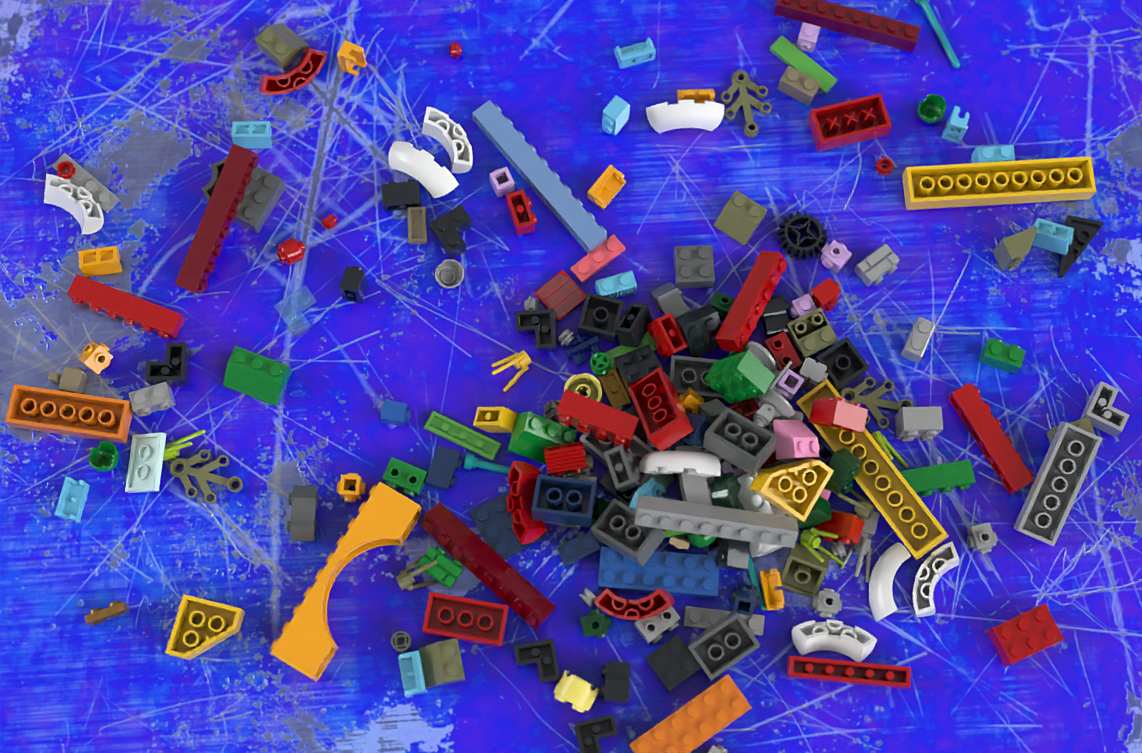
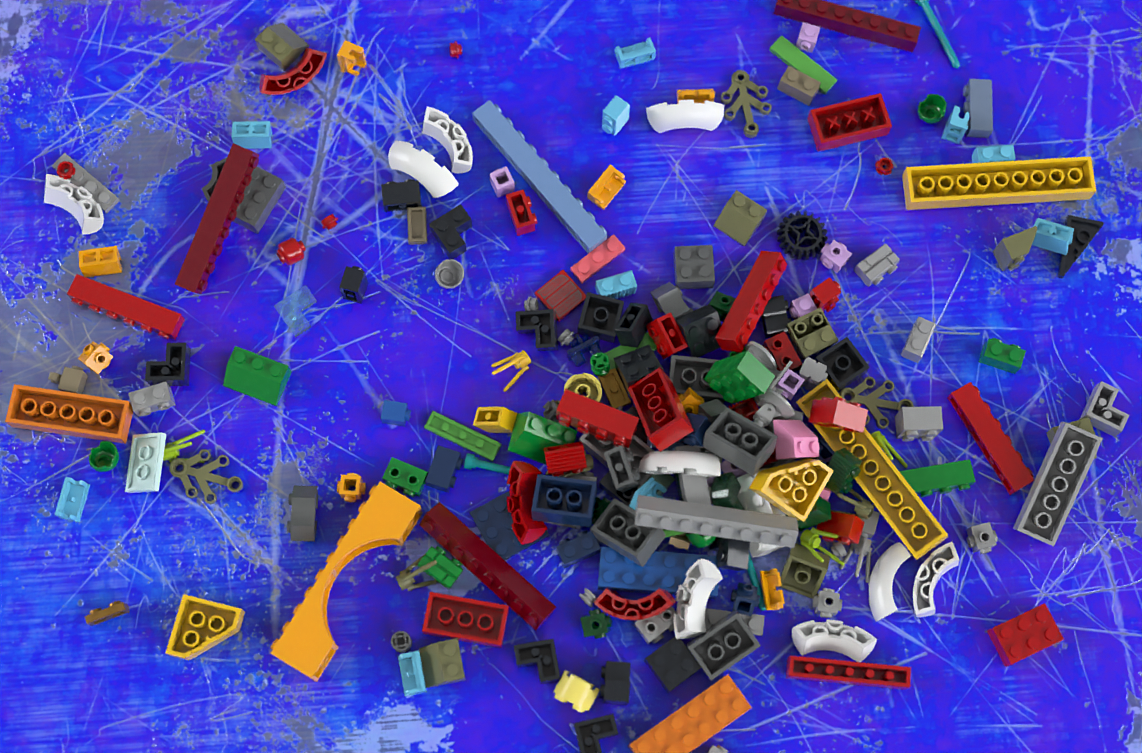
(693, 597): none -> white brick
(979, 105): none -> sand blue brick

